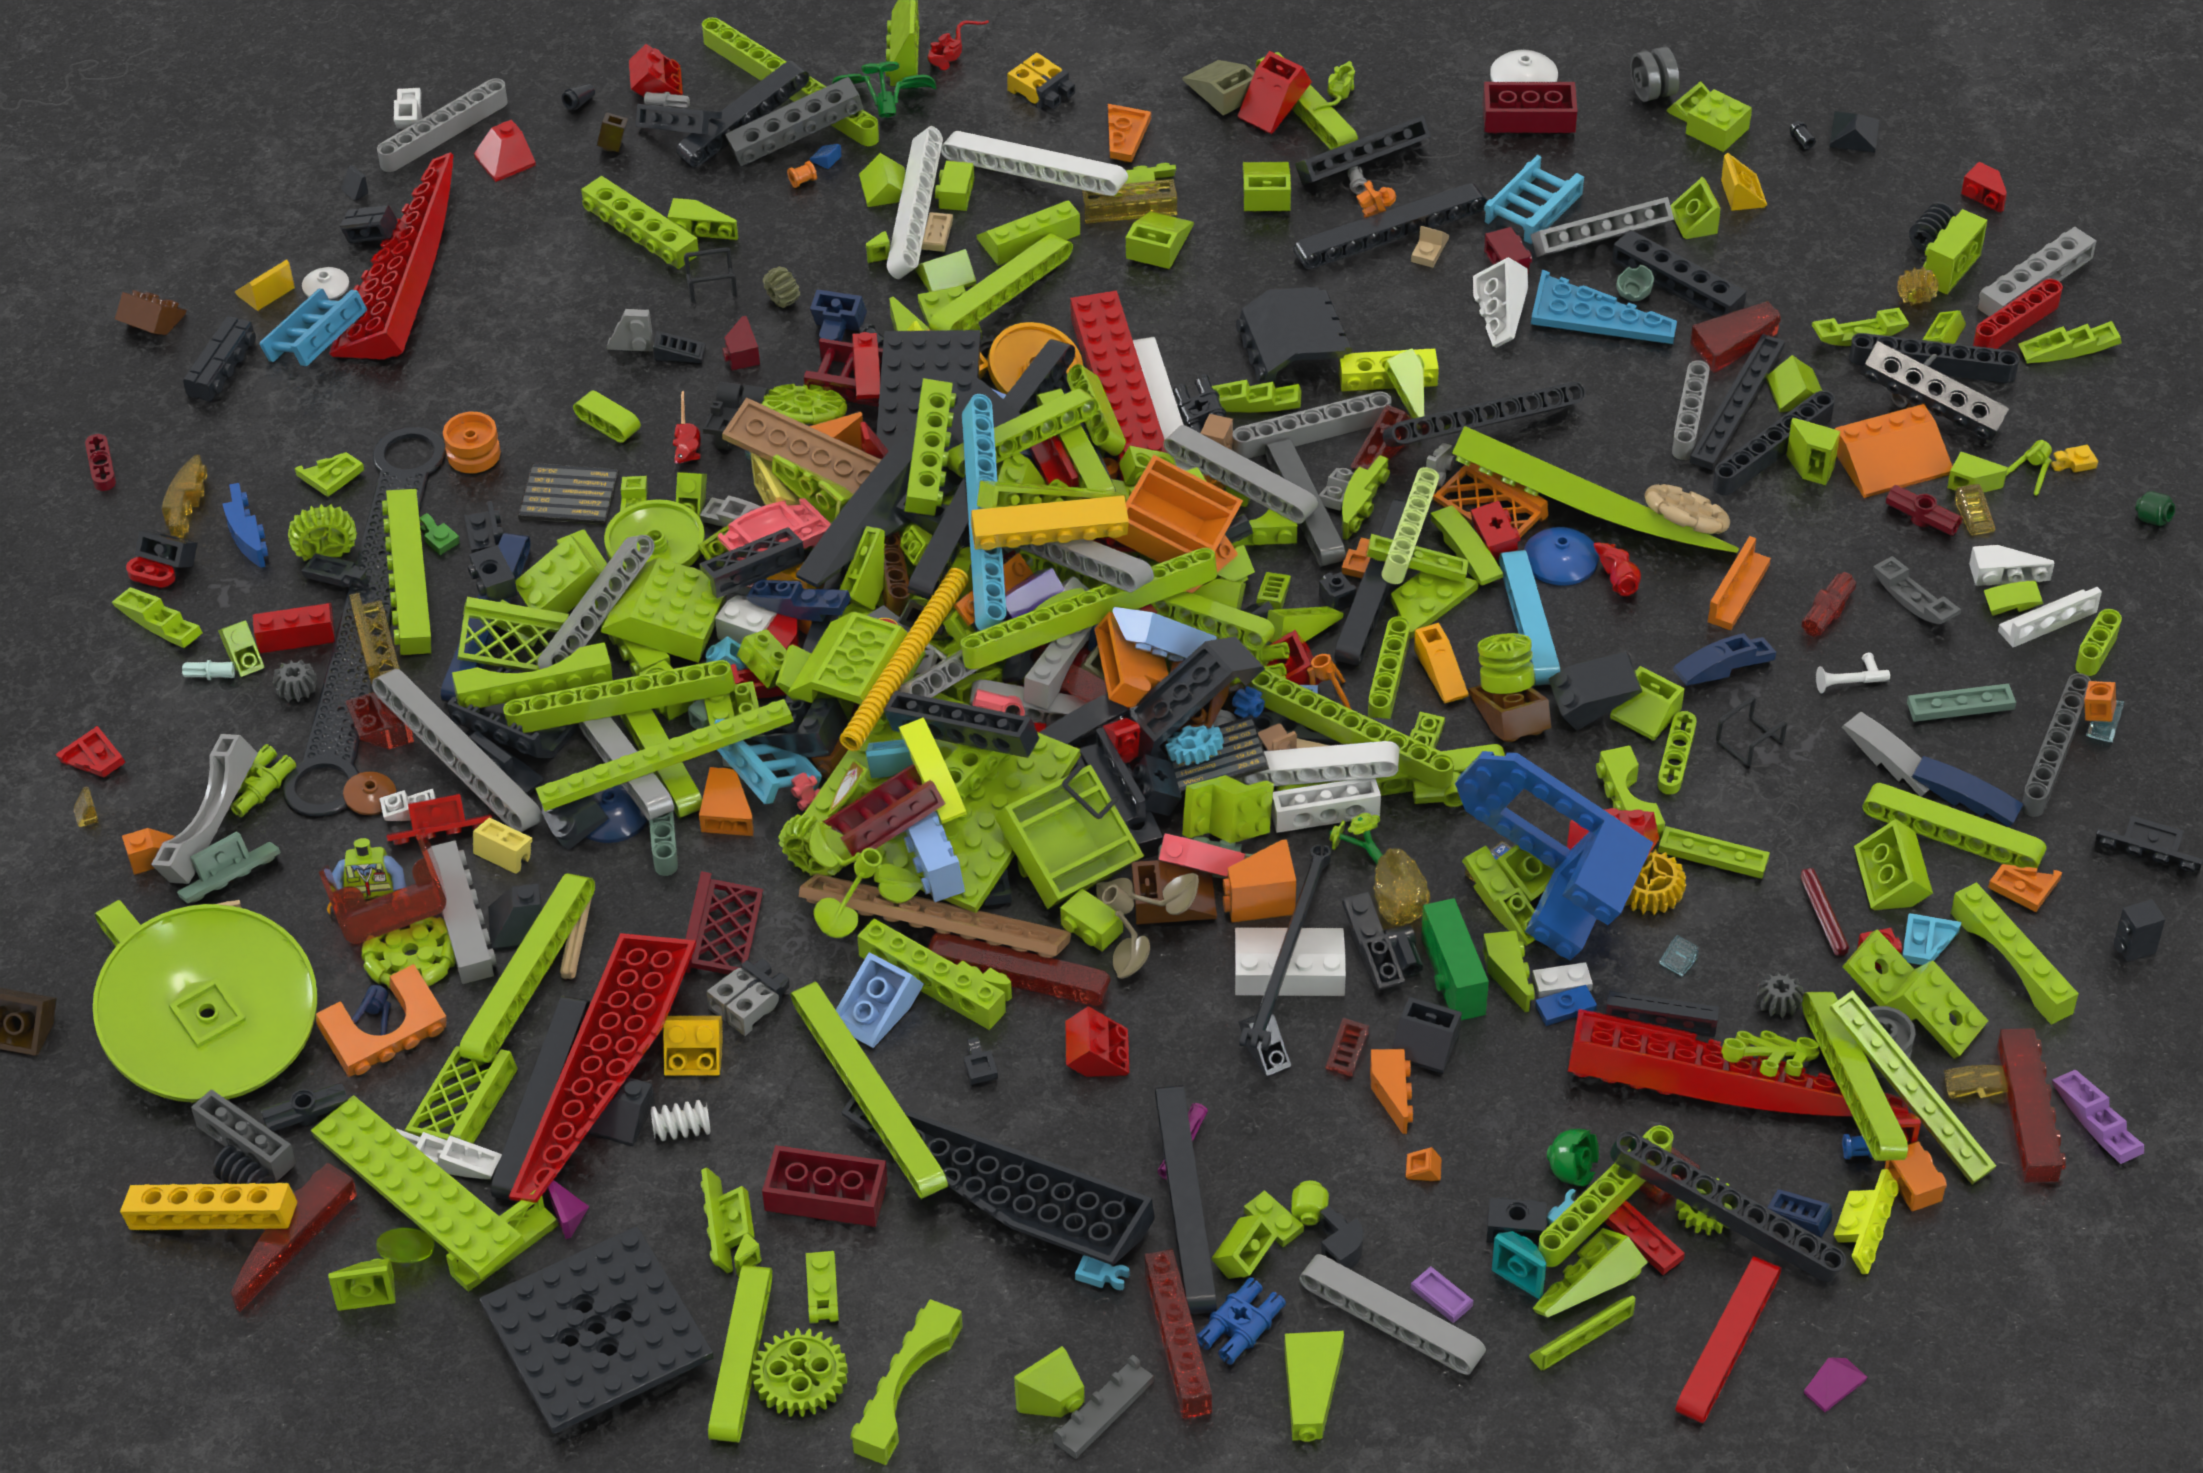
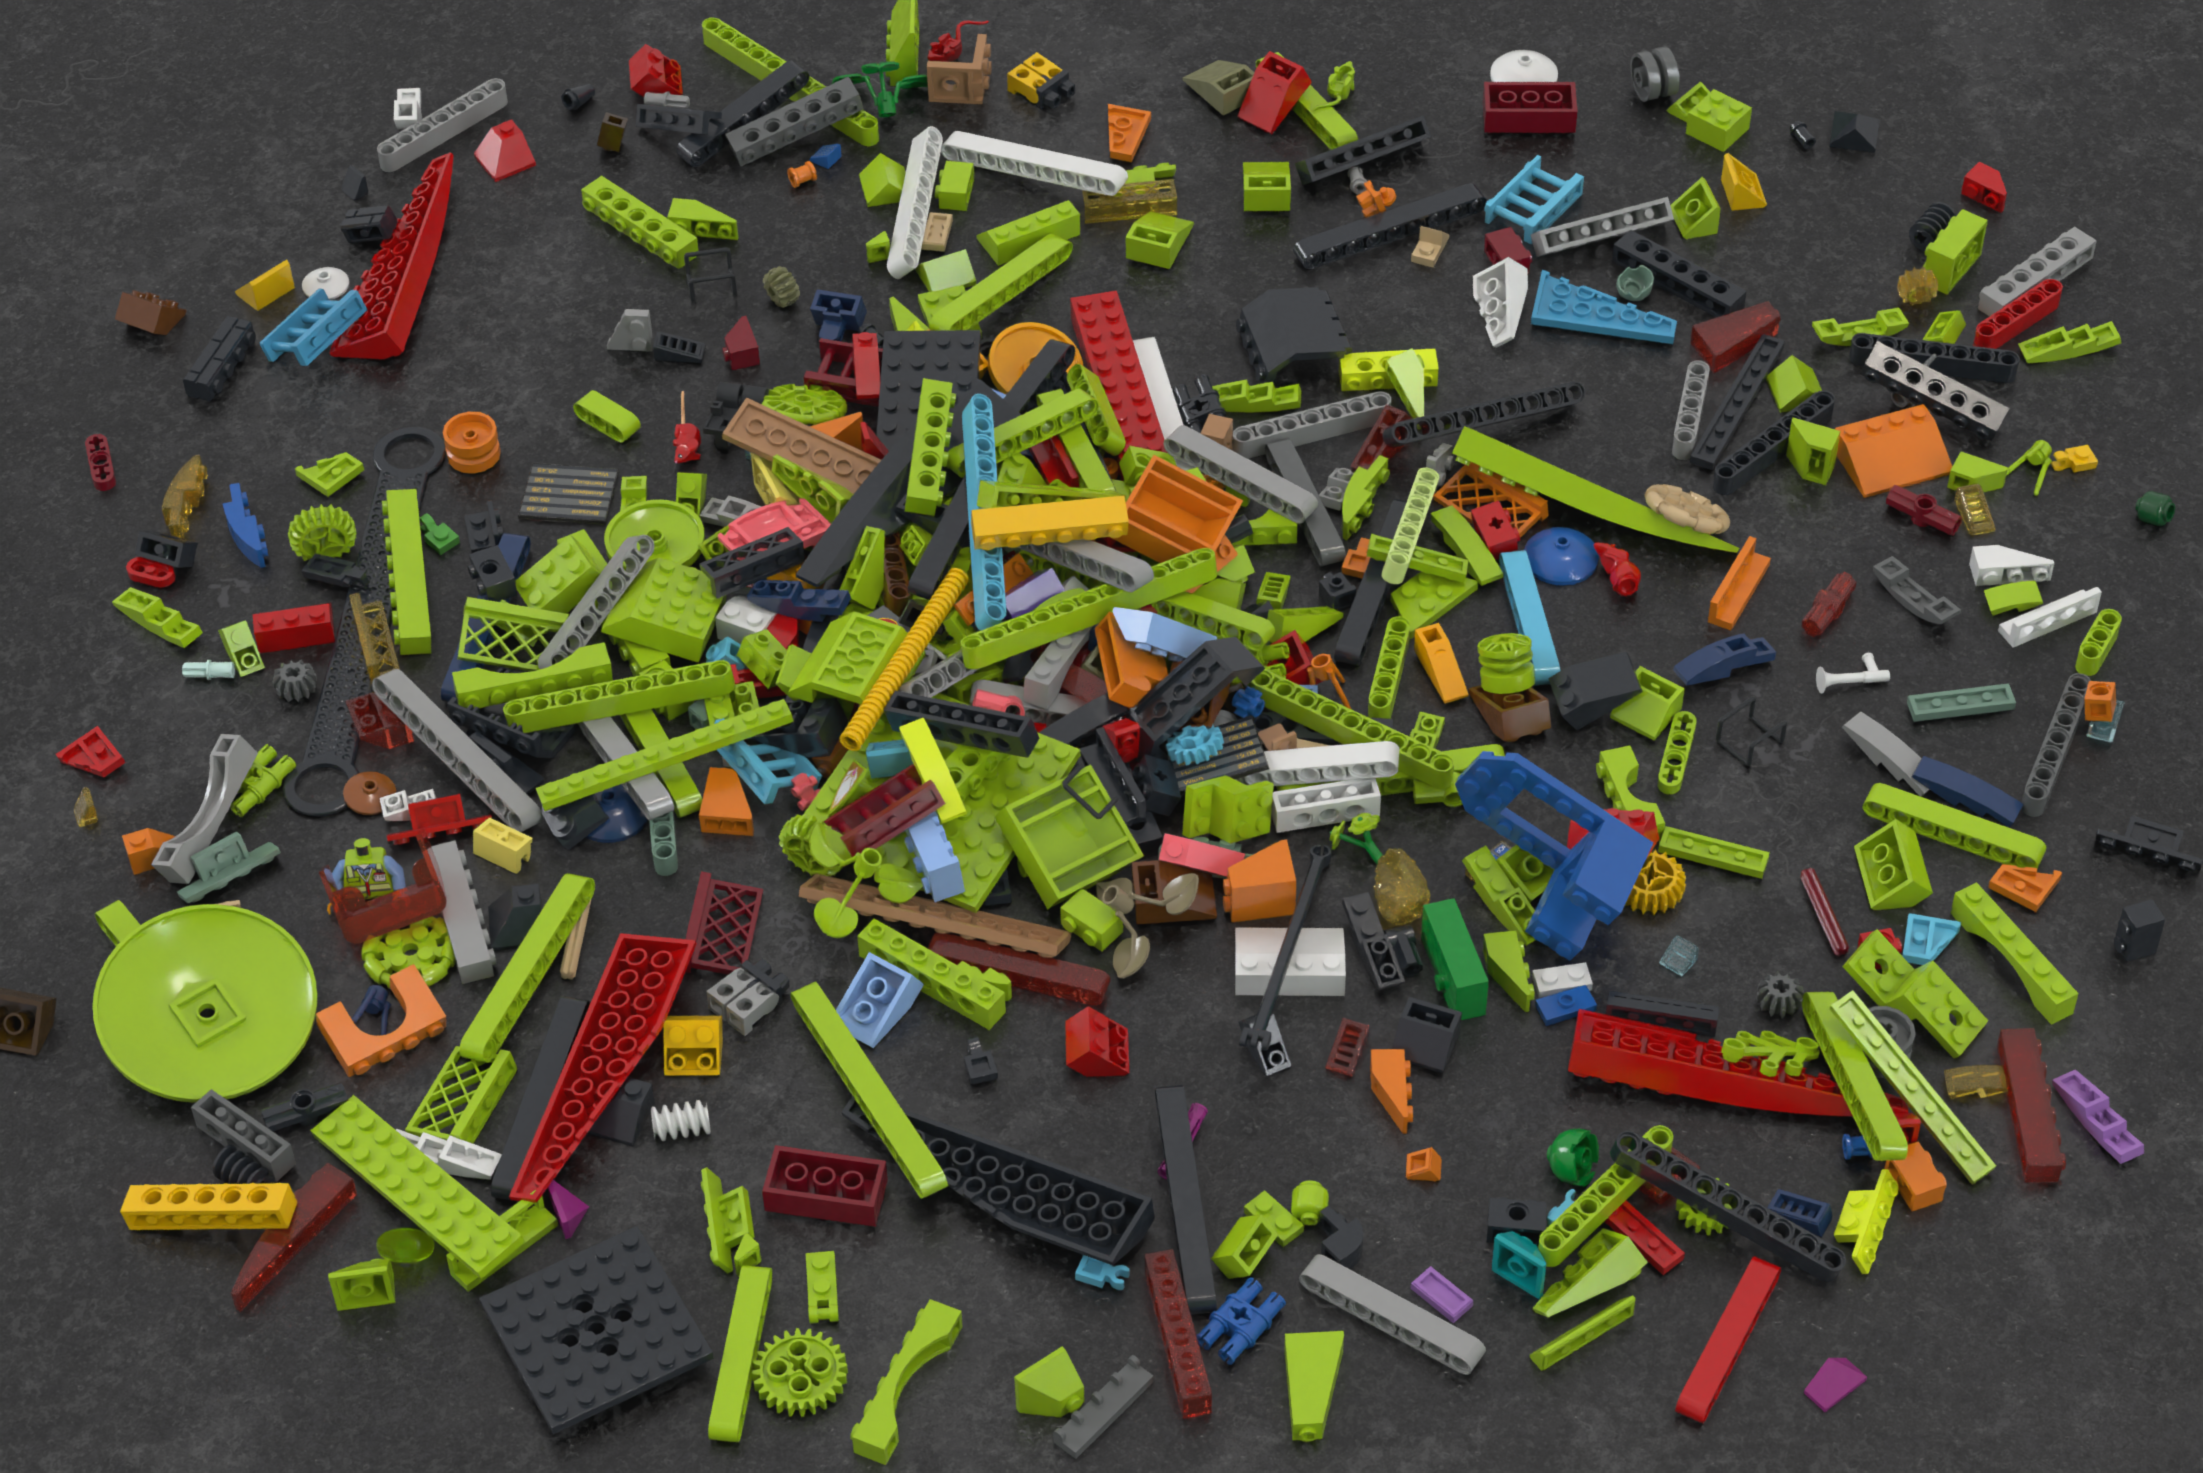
(970, 78): none -> medium nougat bracket

